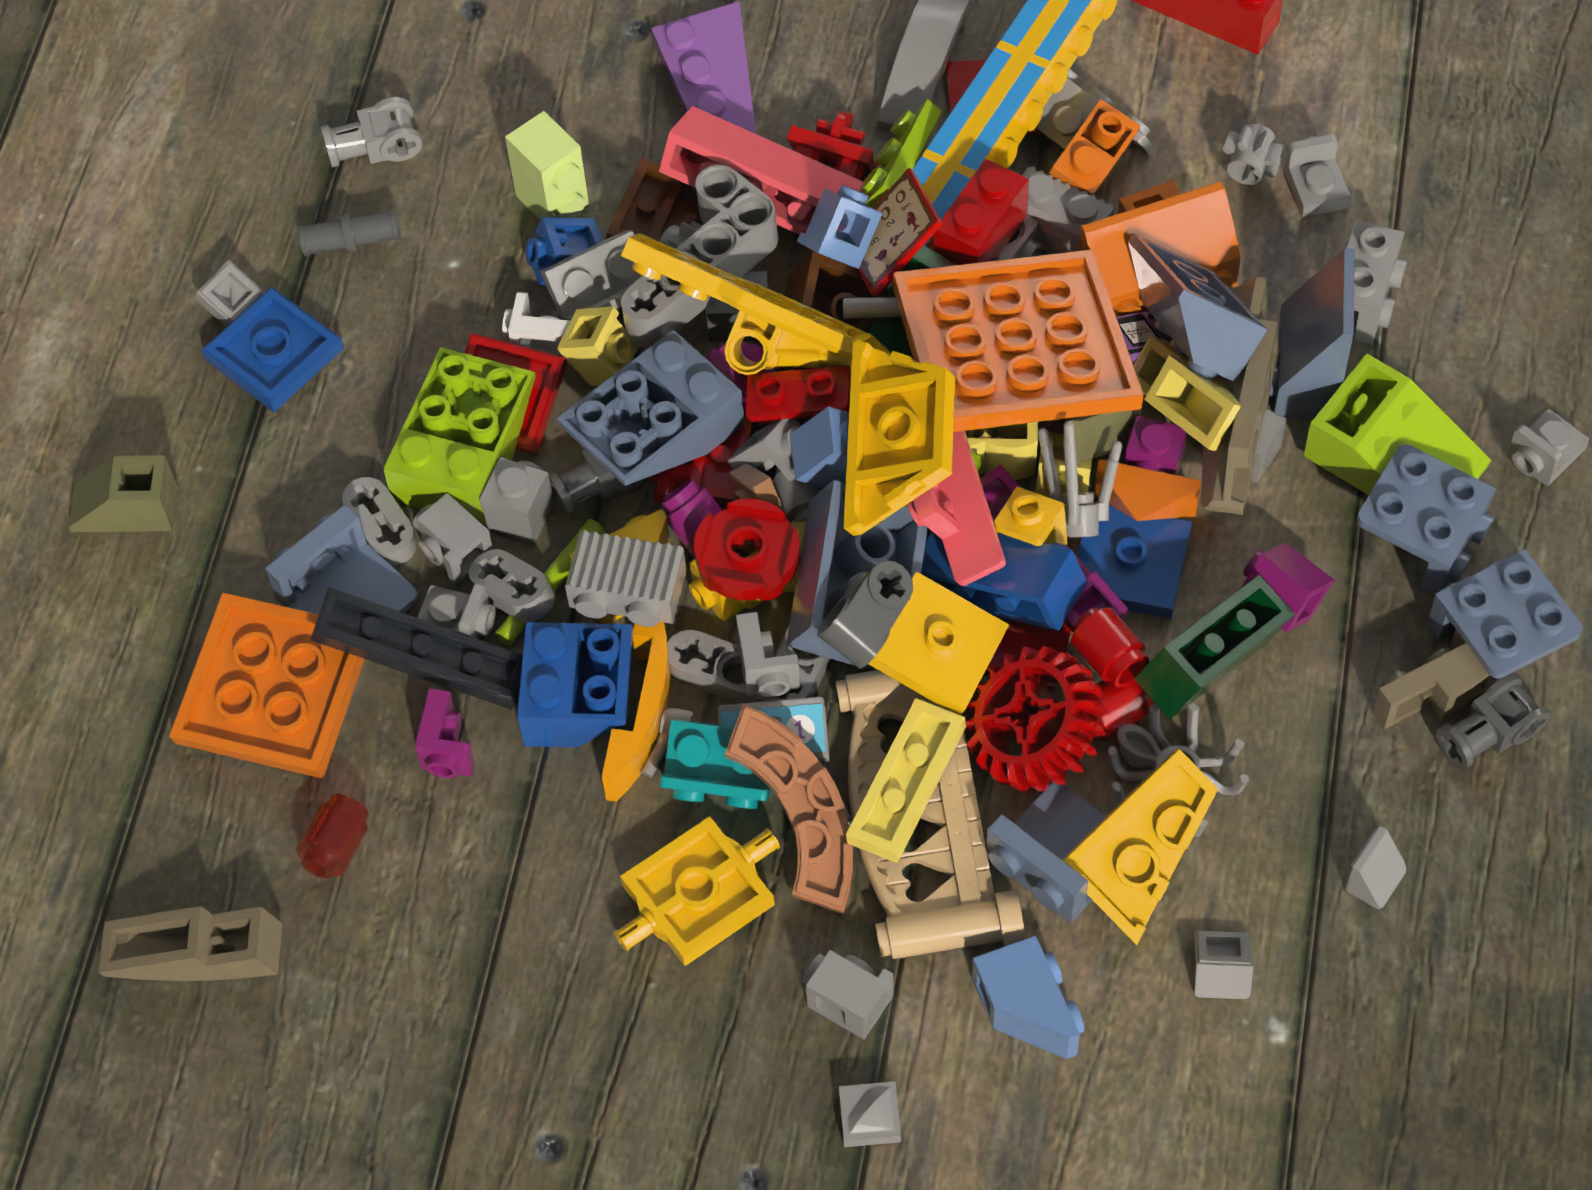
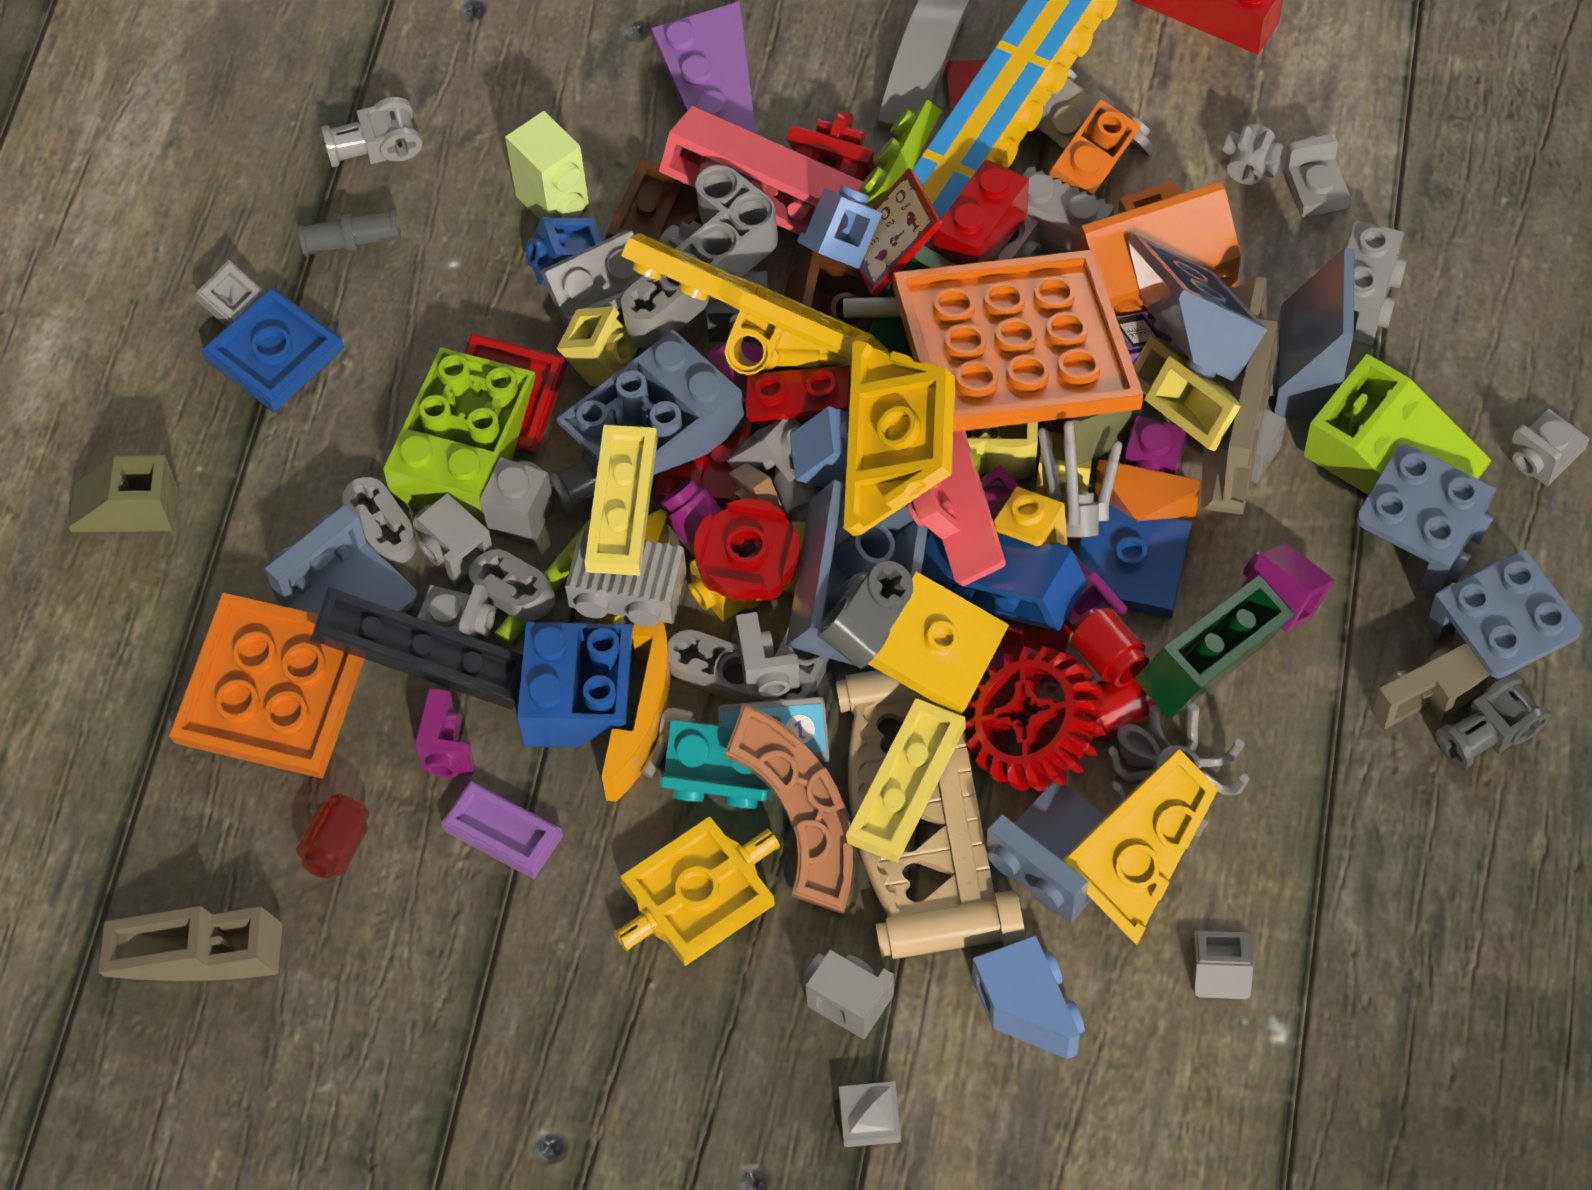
(502, 829): none -> medium lavender tile
(536, 333): white bracket -> none
(621, 500): none -> light yellow plate
(1376, 870): light grey slope -> none

